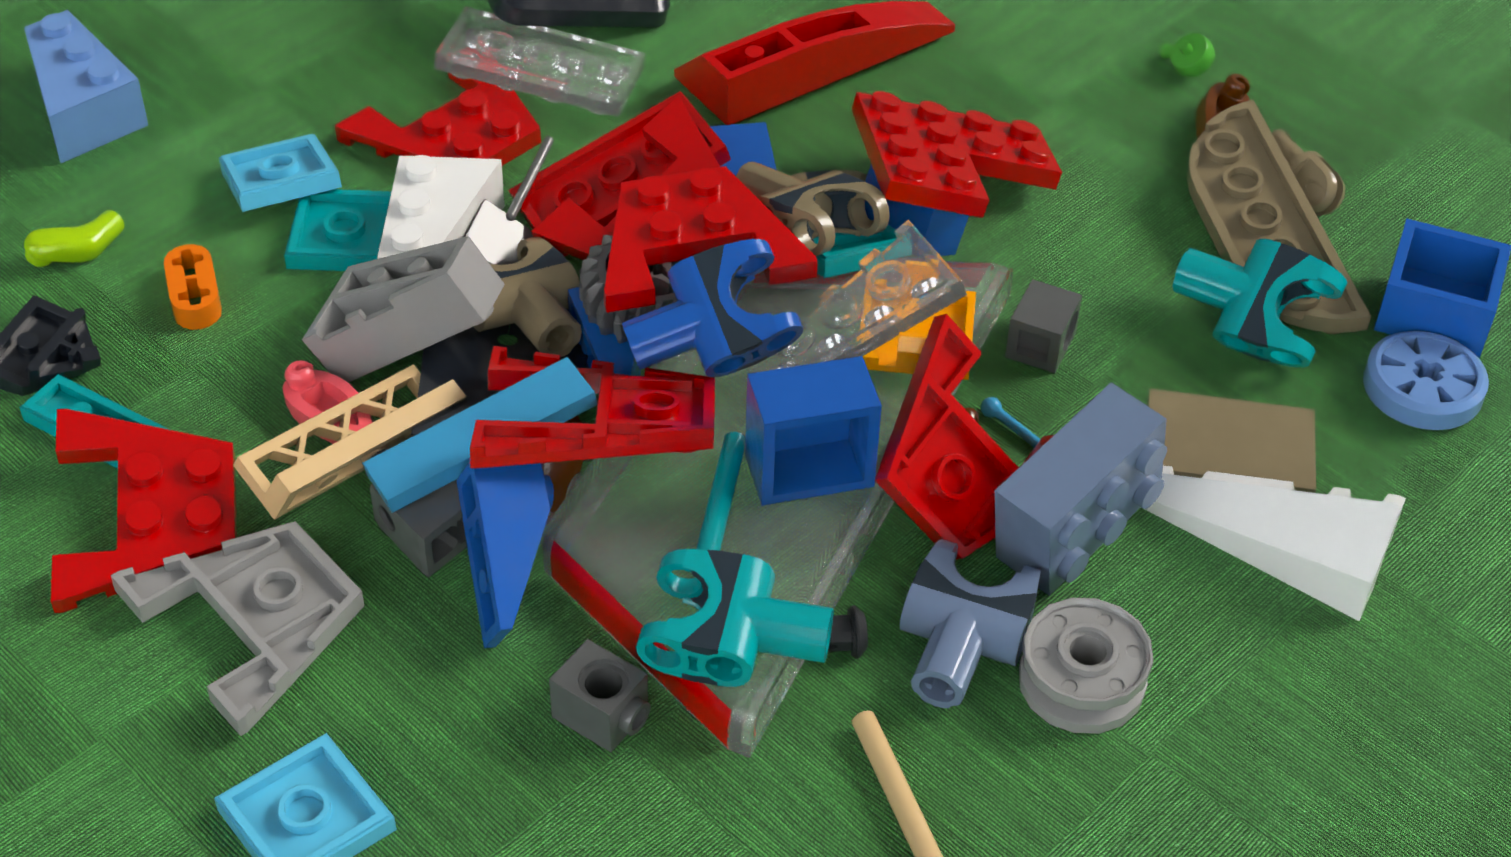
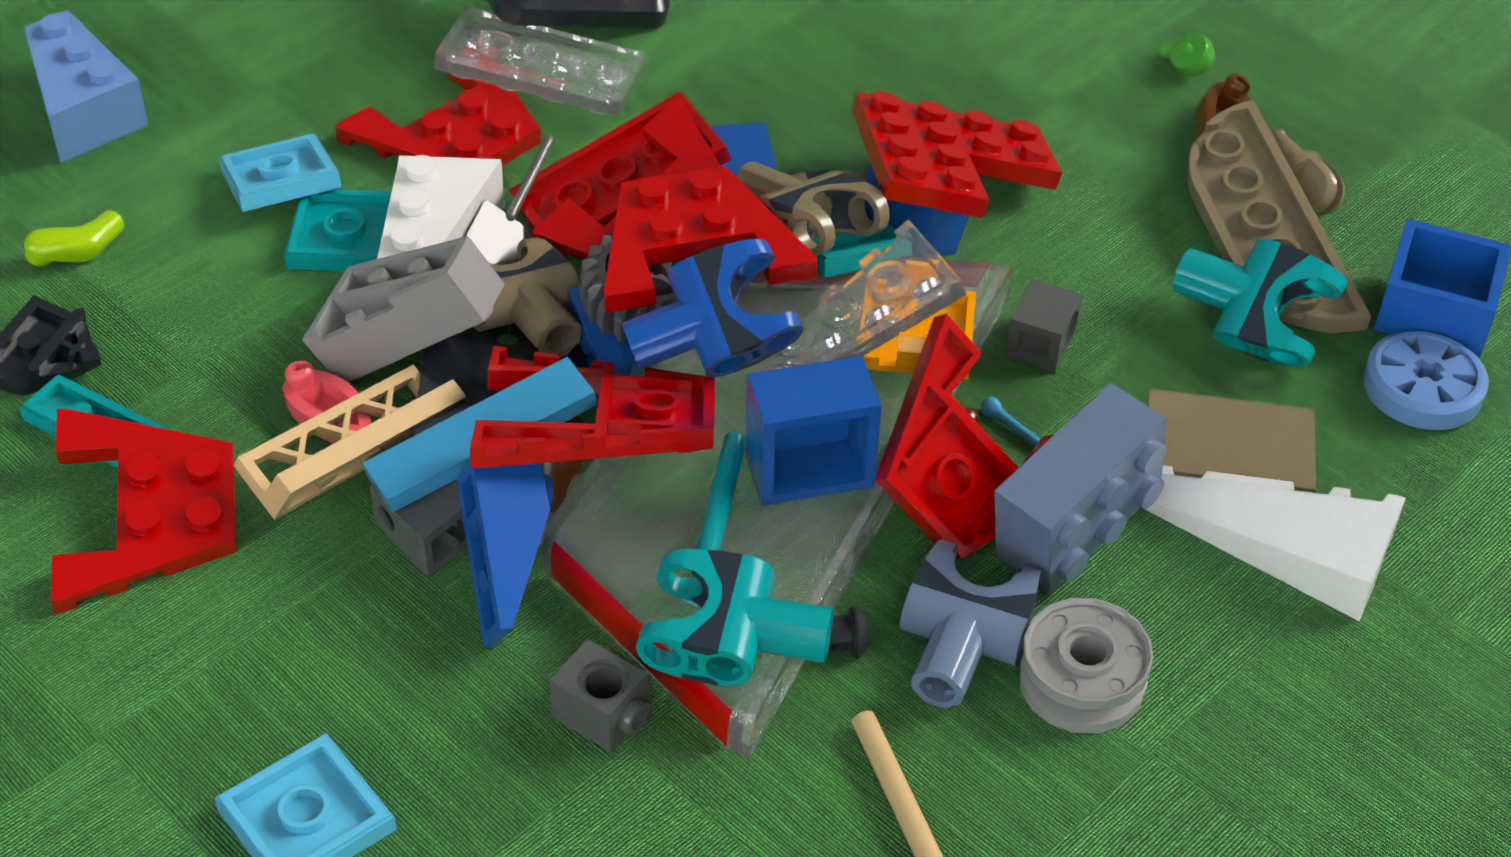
(183, 288): orange beam -> none
(274, 595): light grey wing -> none
(807, 55): red wedge -> none

